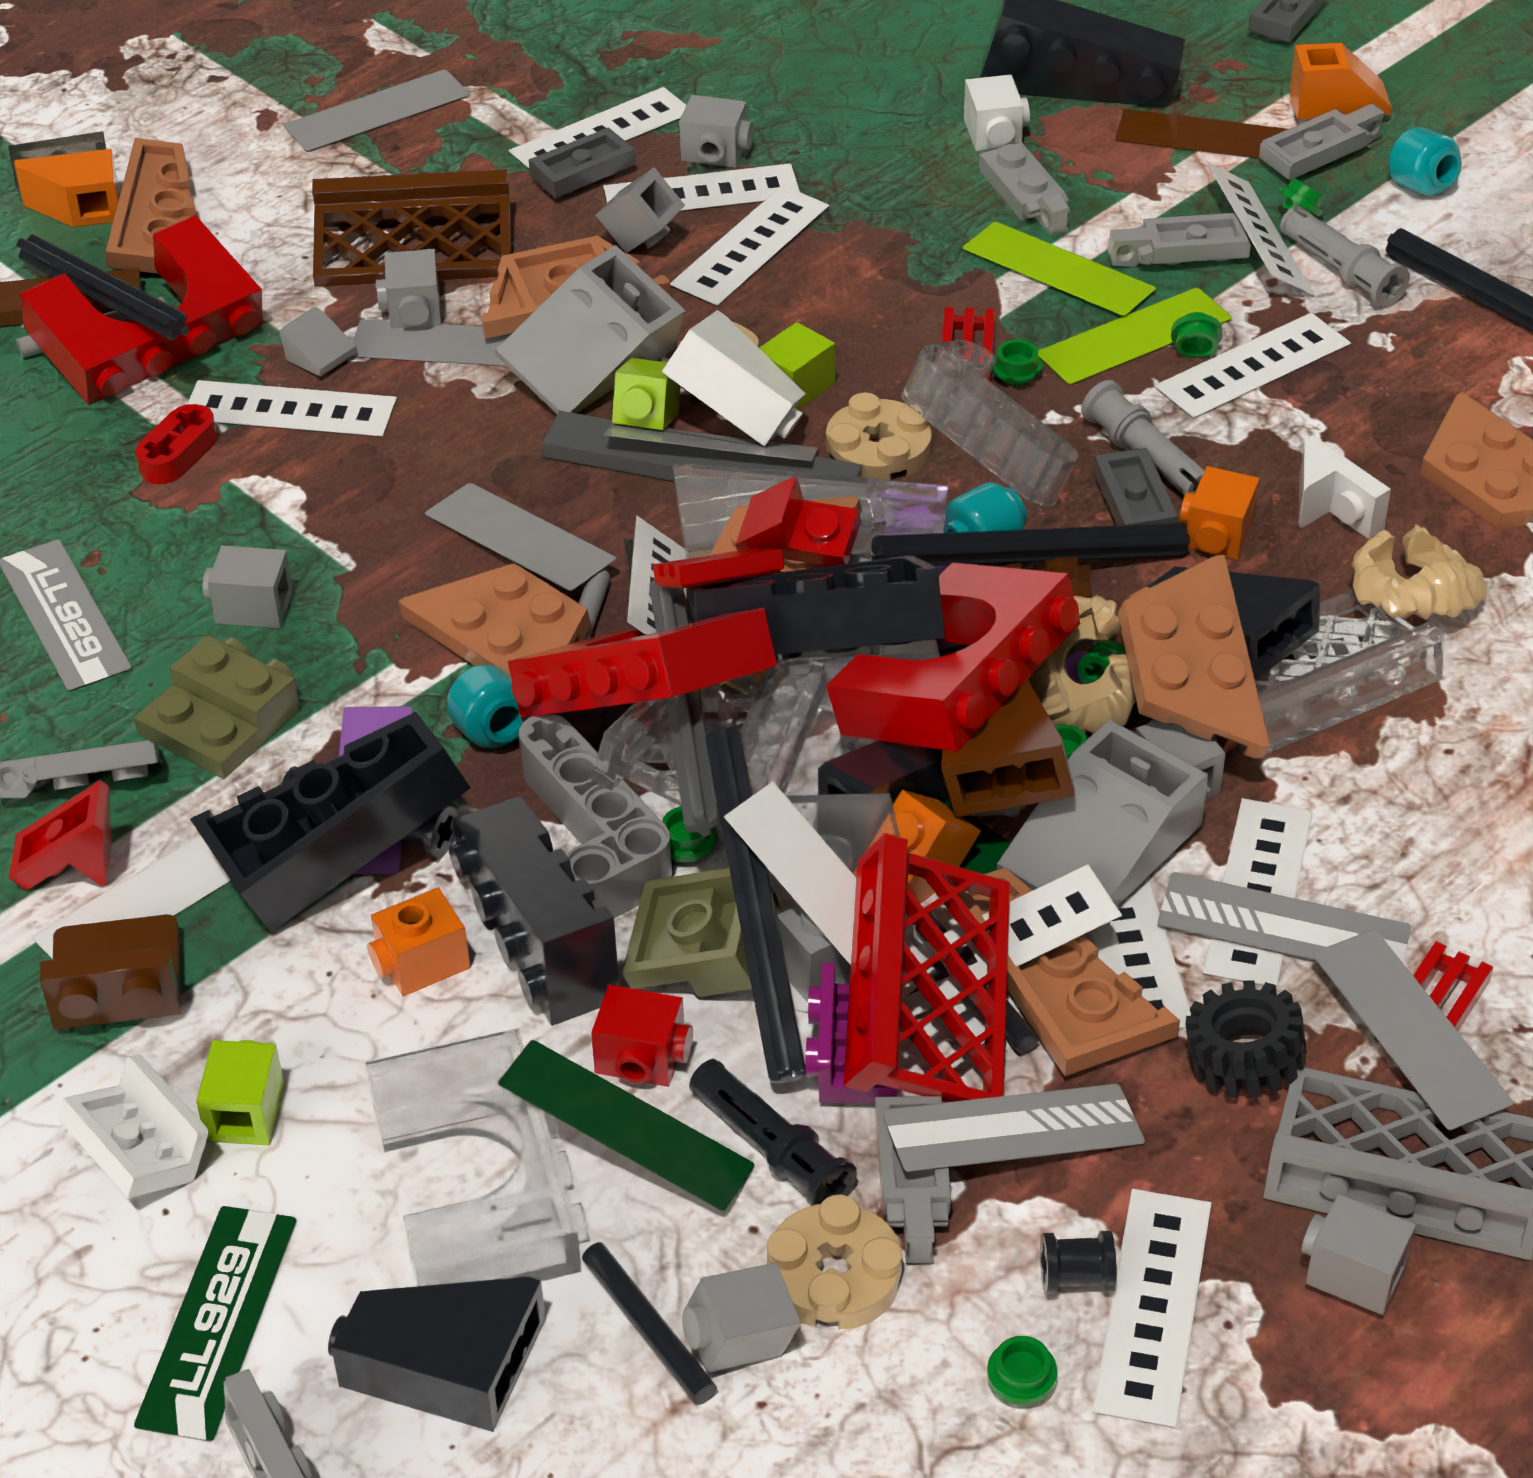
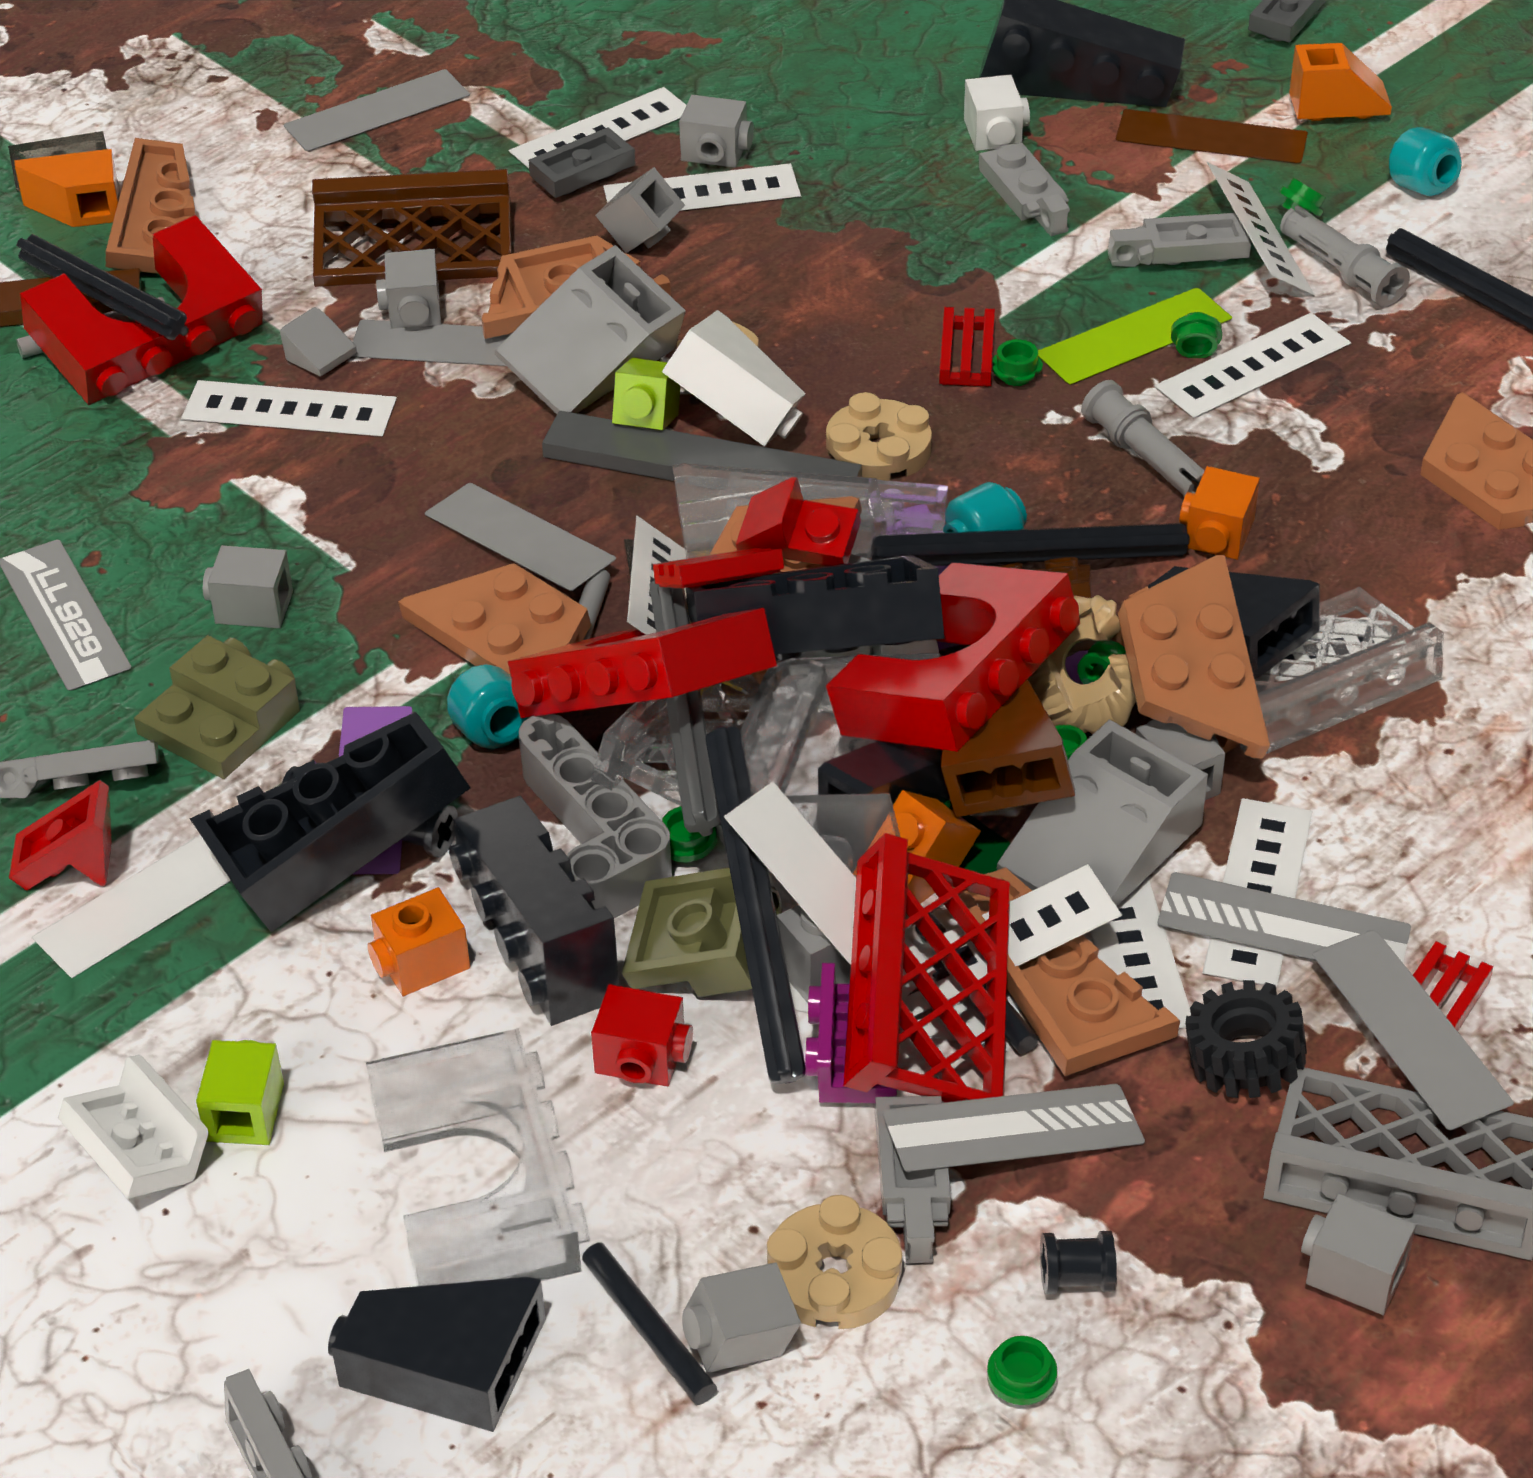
(113, 972): reddish brown bracket -> none
(176, 444): red beam -> none
(215, 1323): dark green sticker -> none
(627, 1124): dark green sticker -> none
(749, 245): white sticker -> none
(773, 449): light grey sticker -> none
(788, 1147): black pin -> none
(804, 358): lime brick -> none
(954, 395): clear beam -> none
(1059, 268): lime sticker -> none
(1133, 488): dark grey plate -> none
(1152, 1308): white sticker -> none
(1321, 140): light grey hinge -> none
(1339, 486): white slope -> none
(1441, 587): tan piece -> none

